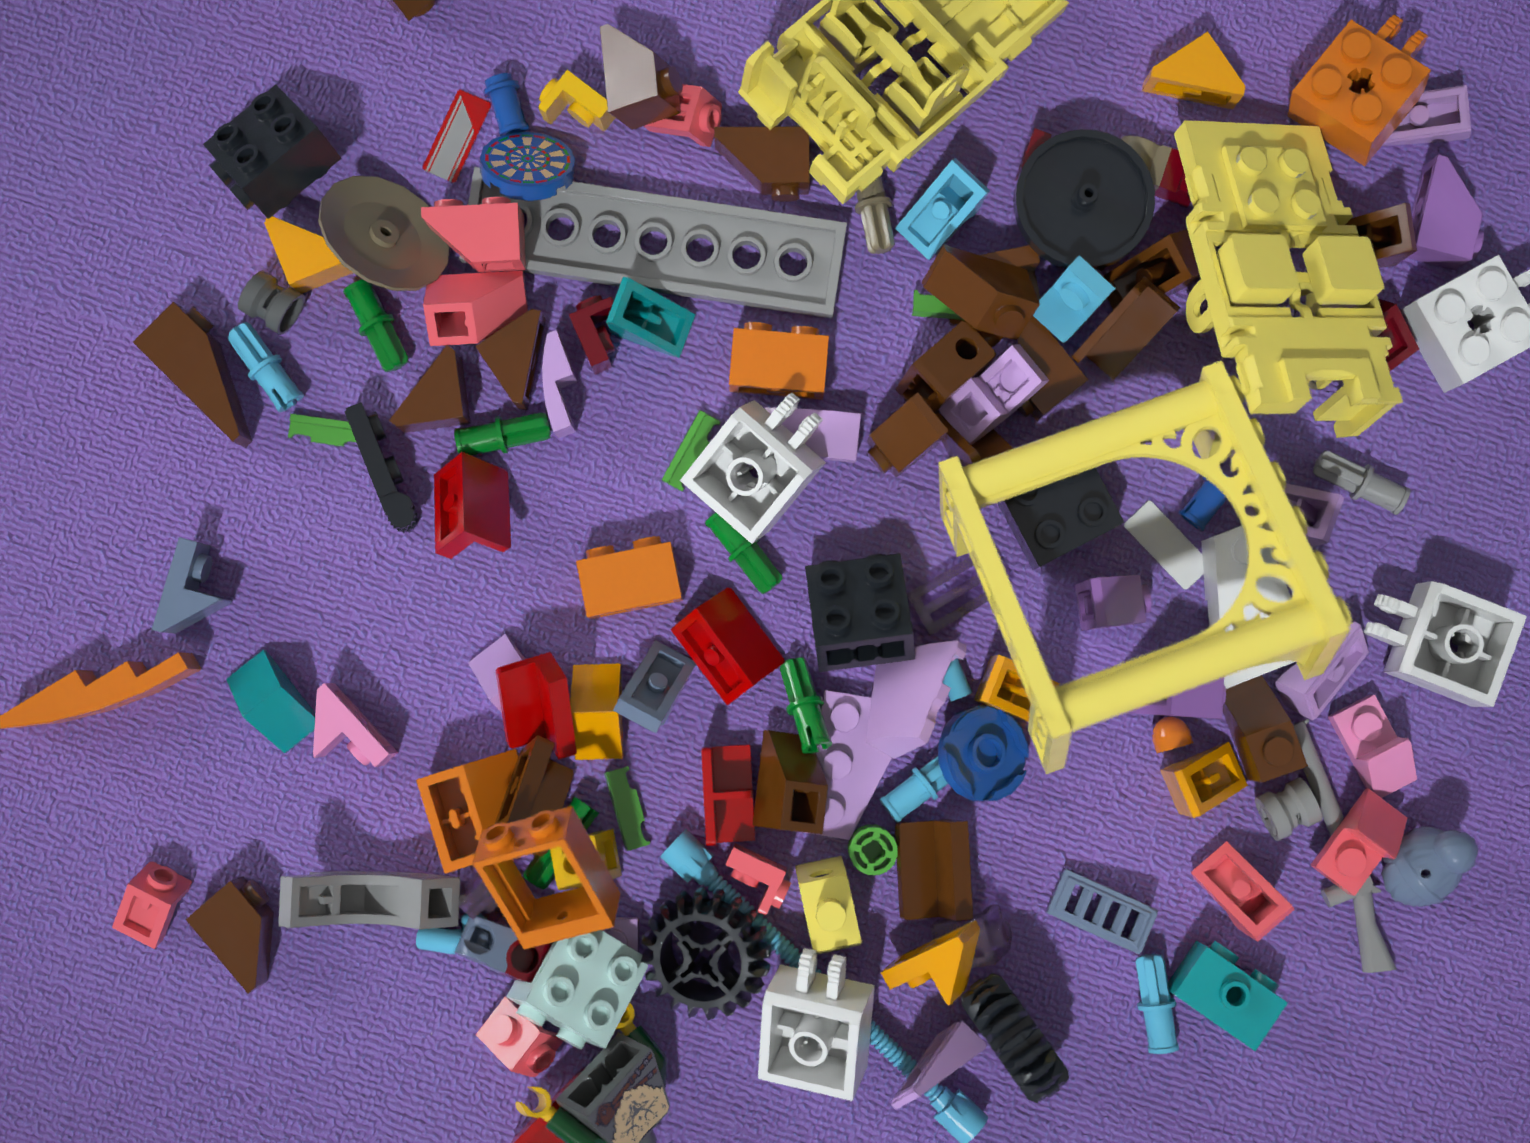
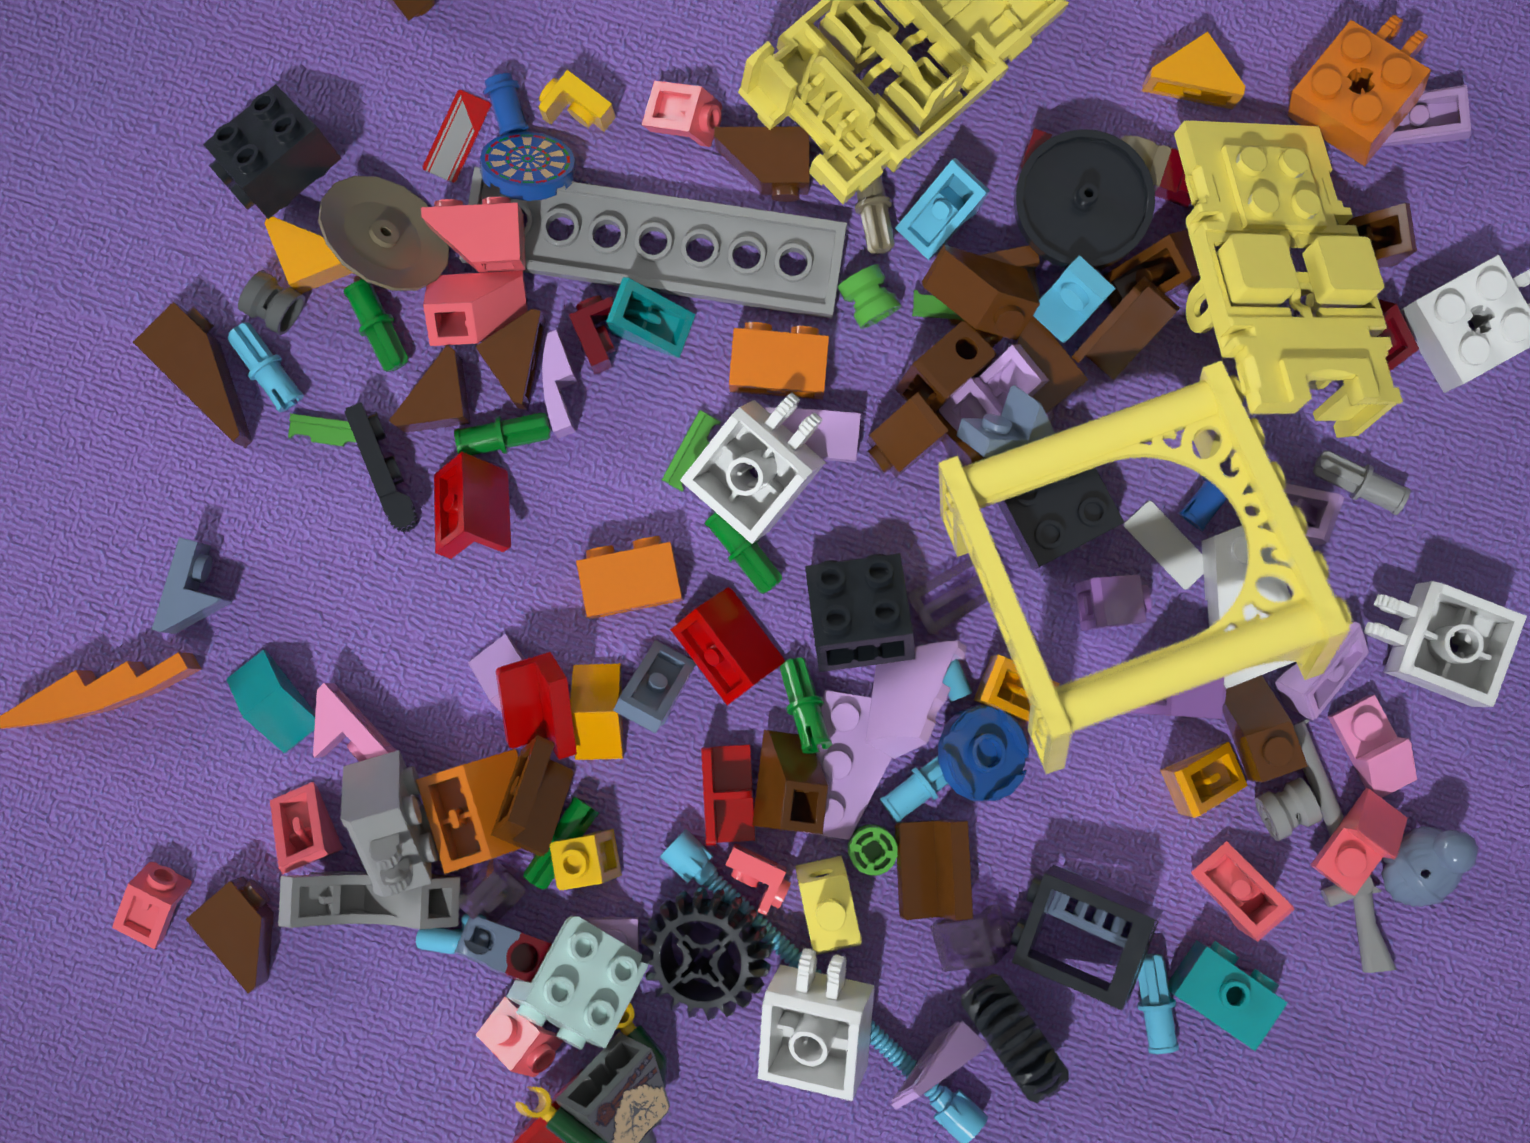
(302, 828): none -> coral slope
(388, 823): none -> light grey hinge
(541, 919): orange window -> none
(626, 808): bright green piece -> none
(637, 81): slope -> none
(870, 300): none -> bright green wheel
(942, 959): light orange slope -> none
(1019, 424): none -> sand blue slope
(1142, 915): none -> black window
(1170, 734): orange hinge -> none
(1445, 217): medium lavender slope -> none

